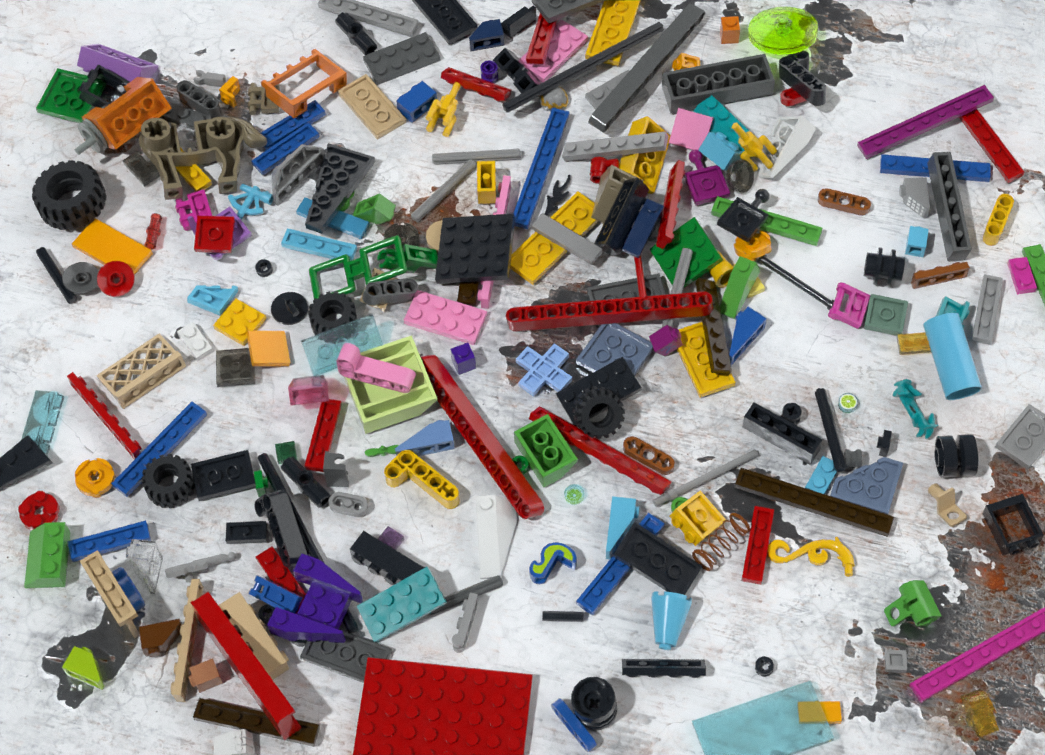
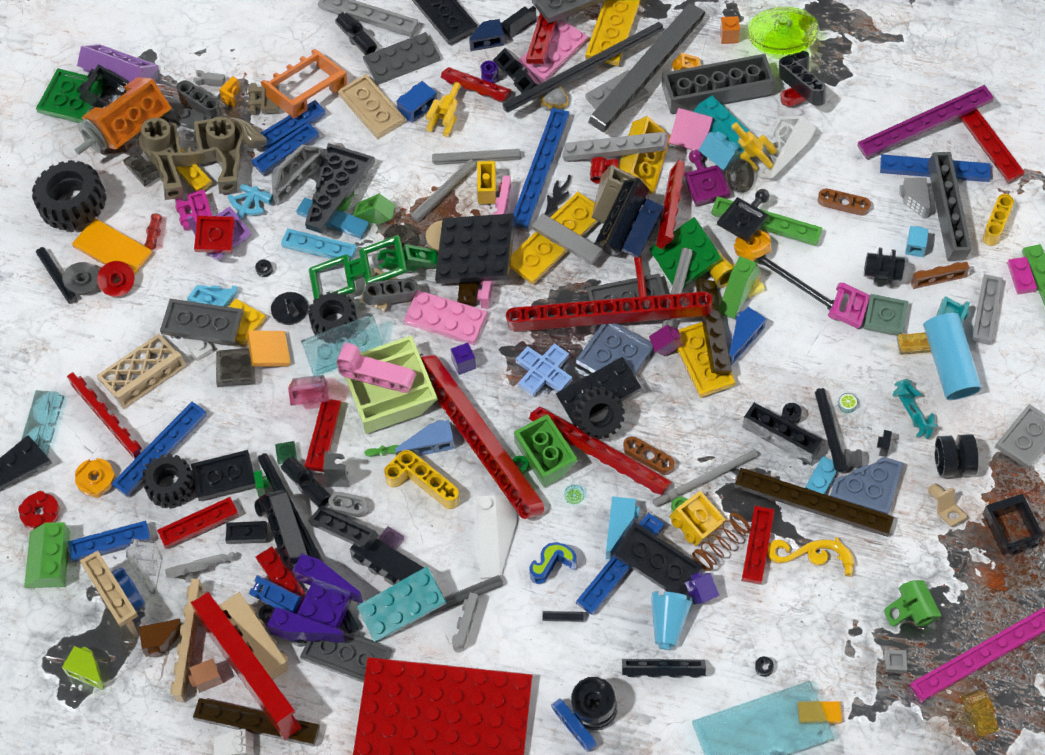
(197, 522): none -> red plate
(201, 321): none -> dark grey plate
(343, 528): none -> black plate
(701, 587): none -> dark purple brick

